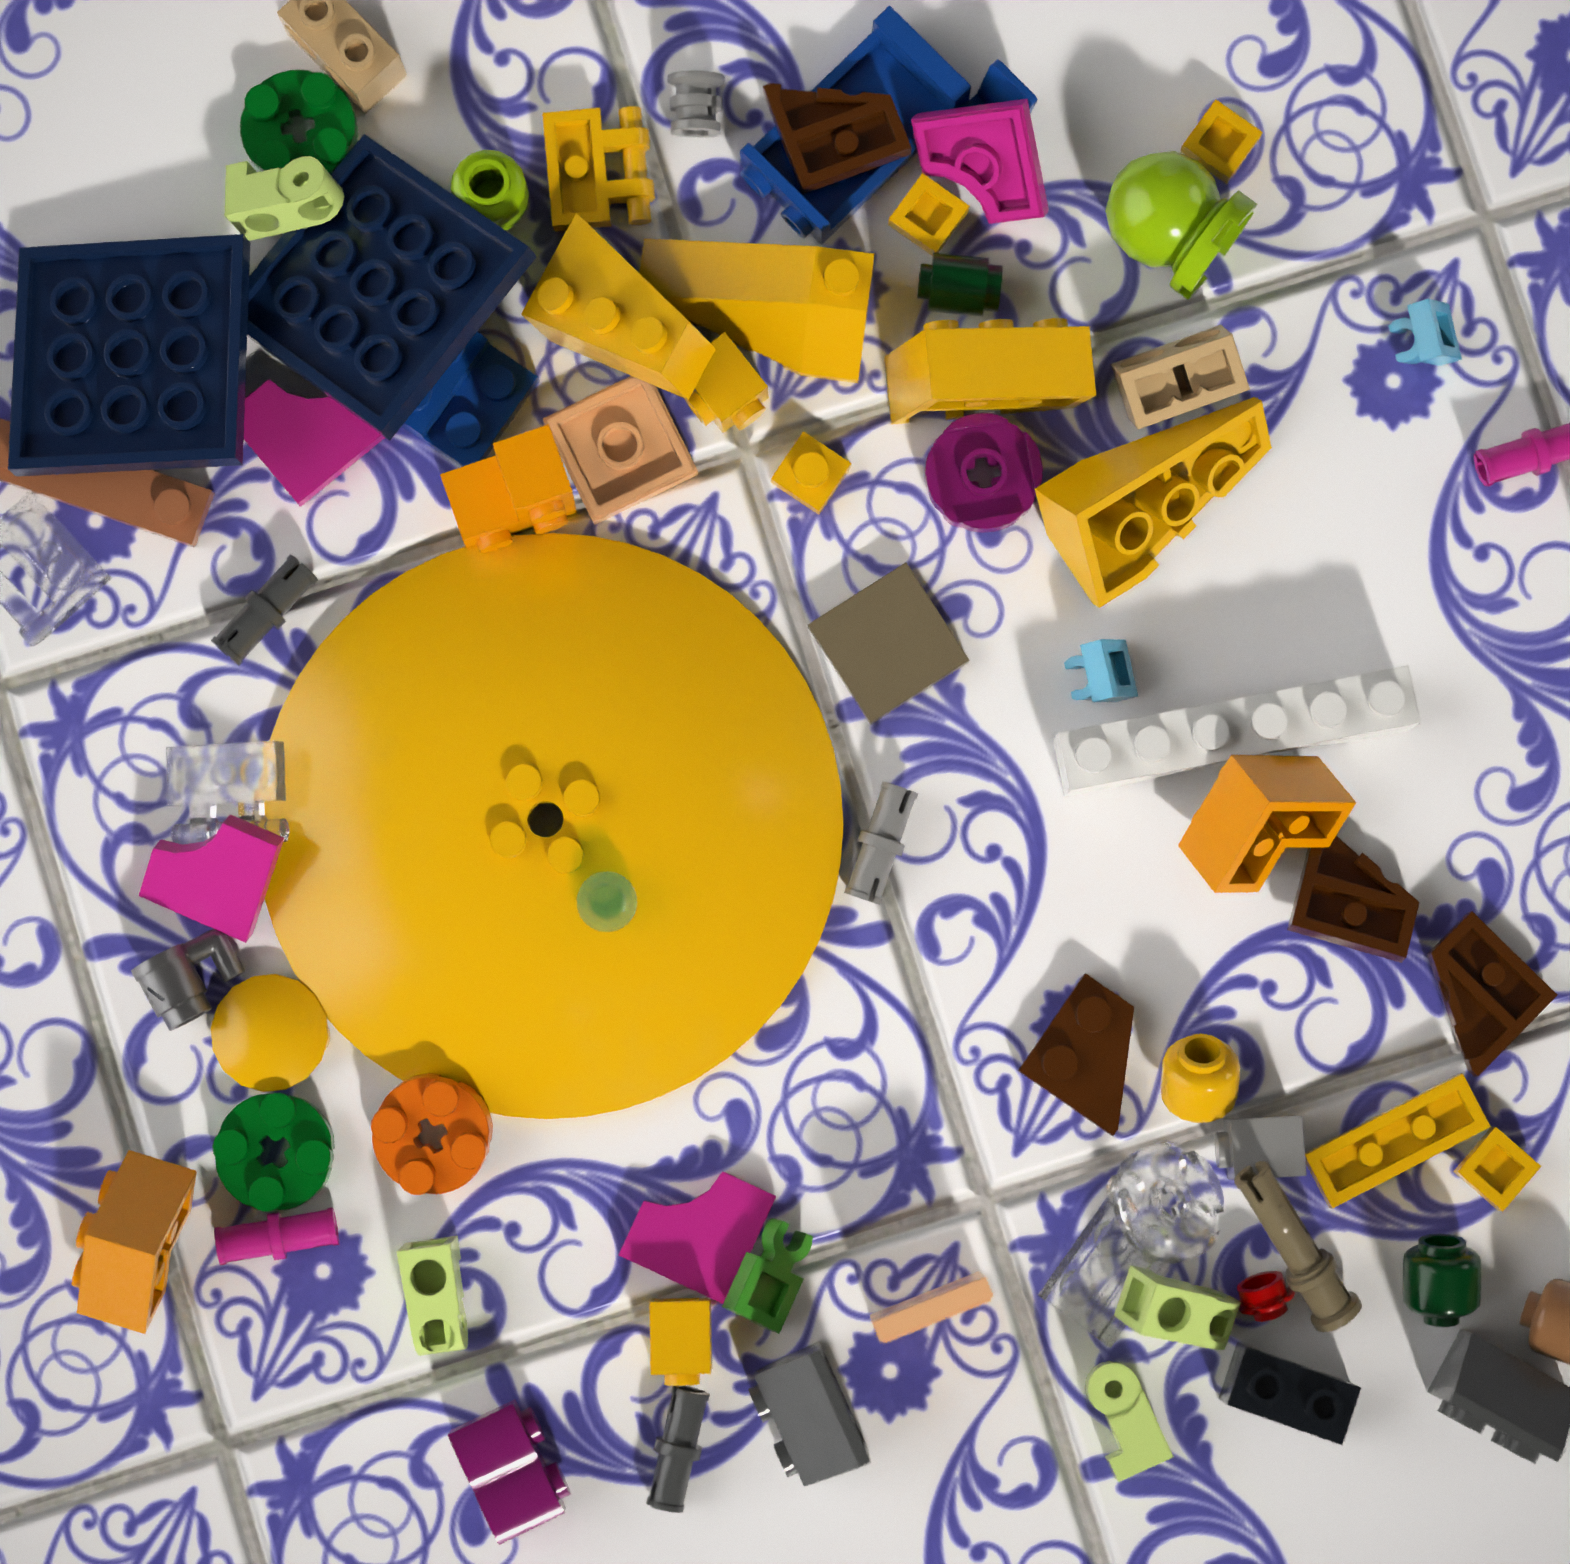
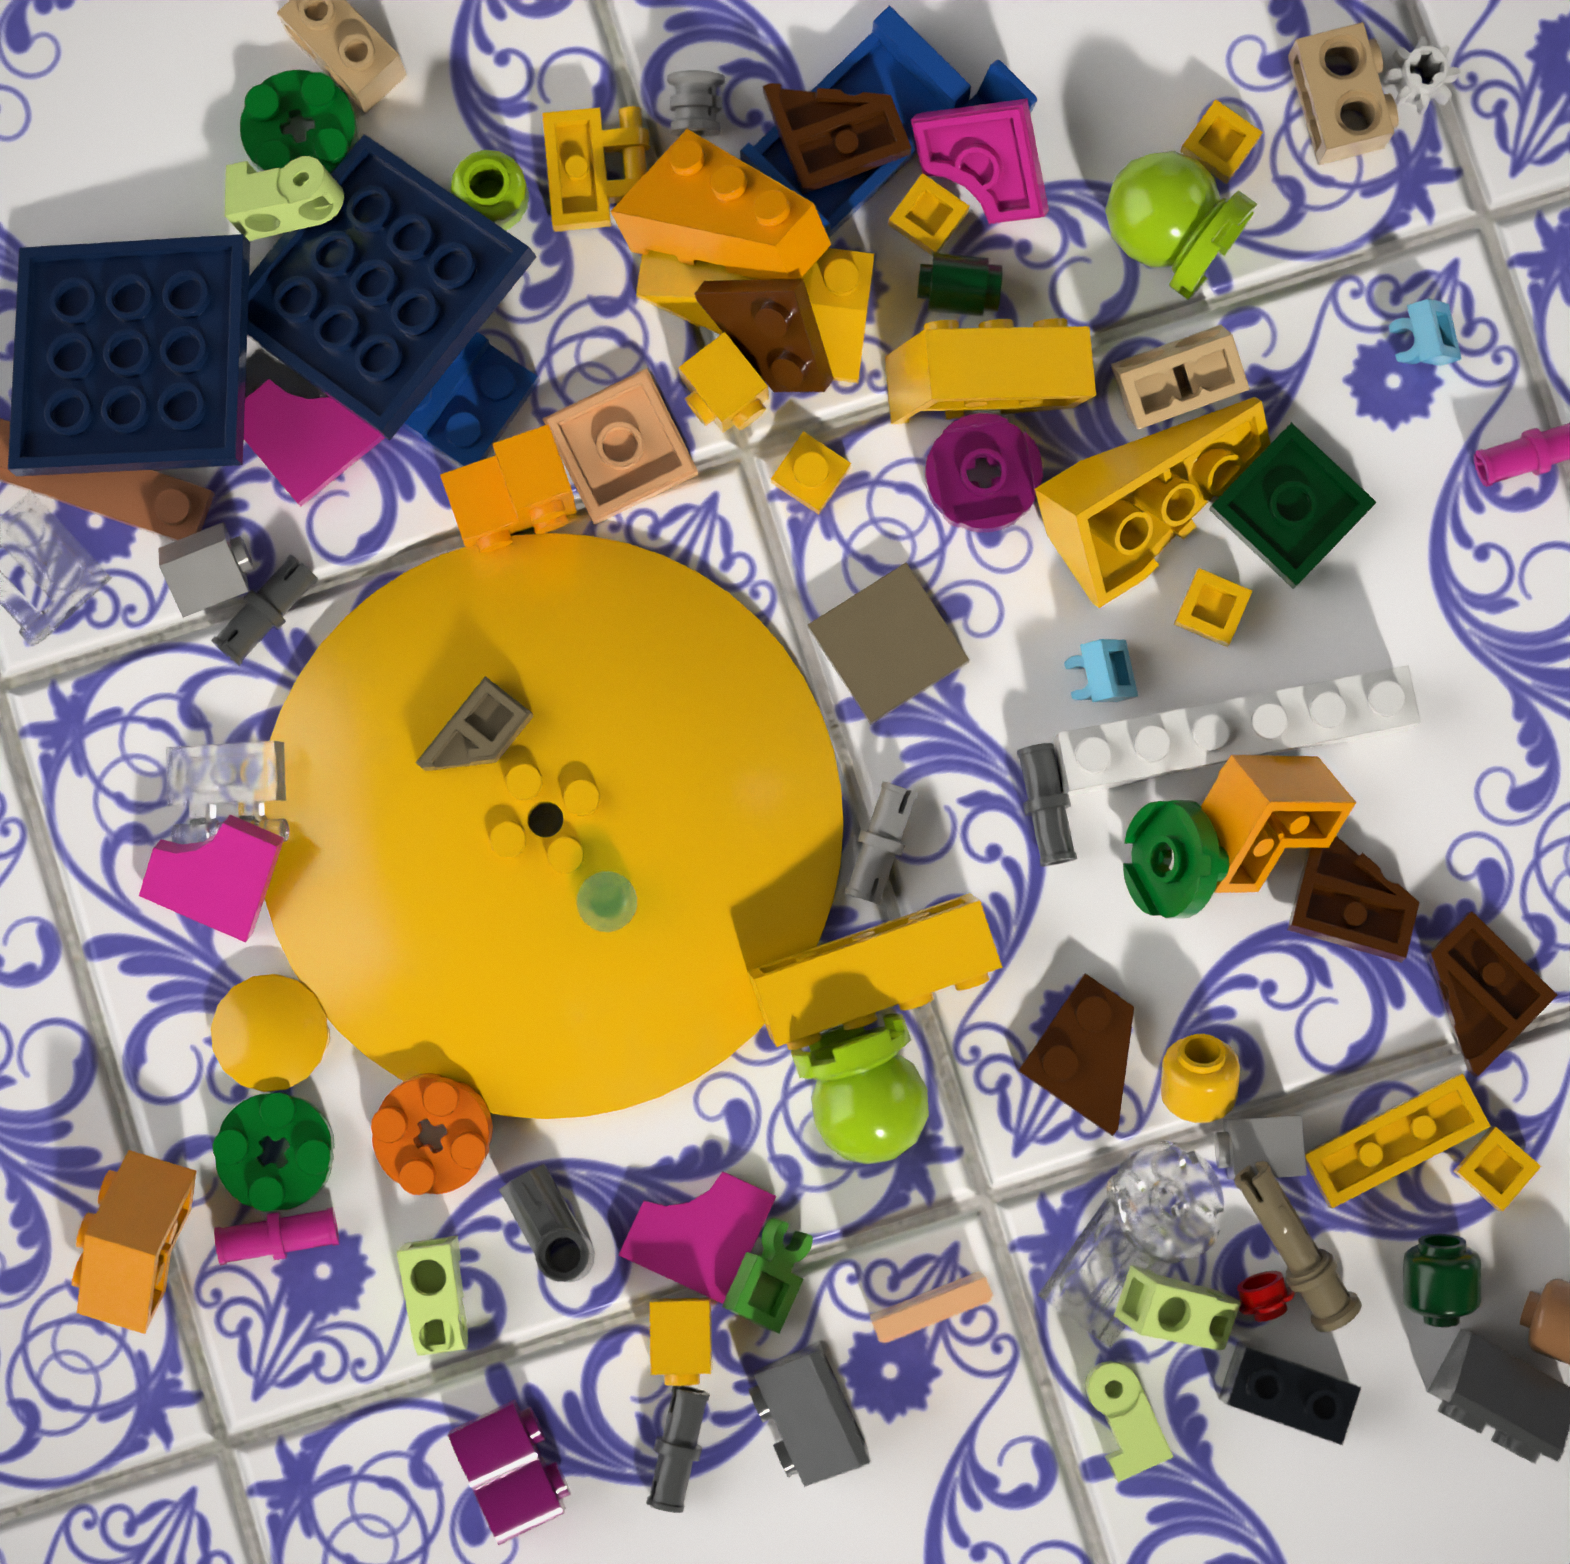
(174, 983): flat silver piece -> none
(205, 568): none -> light grey brick
(478, 730): none -> dark tan tile
(546, 1220): none -> dark grey piece
(614, 315): yellow wedge -> none
(720, 212): none -> light orange wedge
(772, 329): none -> reddish brown wing
(866, 1093): none -> lime tile
(874, 971): none -> yellow brick
(1046, 804): none -> dark grey pin
(1197, 864): none -> green plate
(1212, 607): none -> yellow plate
(1292, 505): none -> dark green plate
(1328, 94): none -> tan brick
(1410, 85): none -> white gear

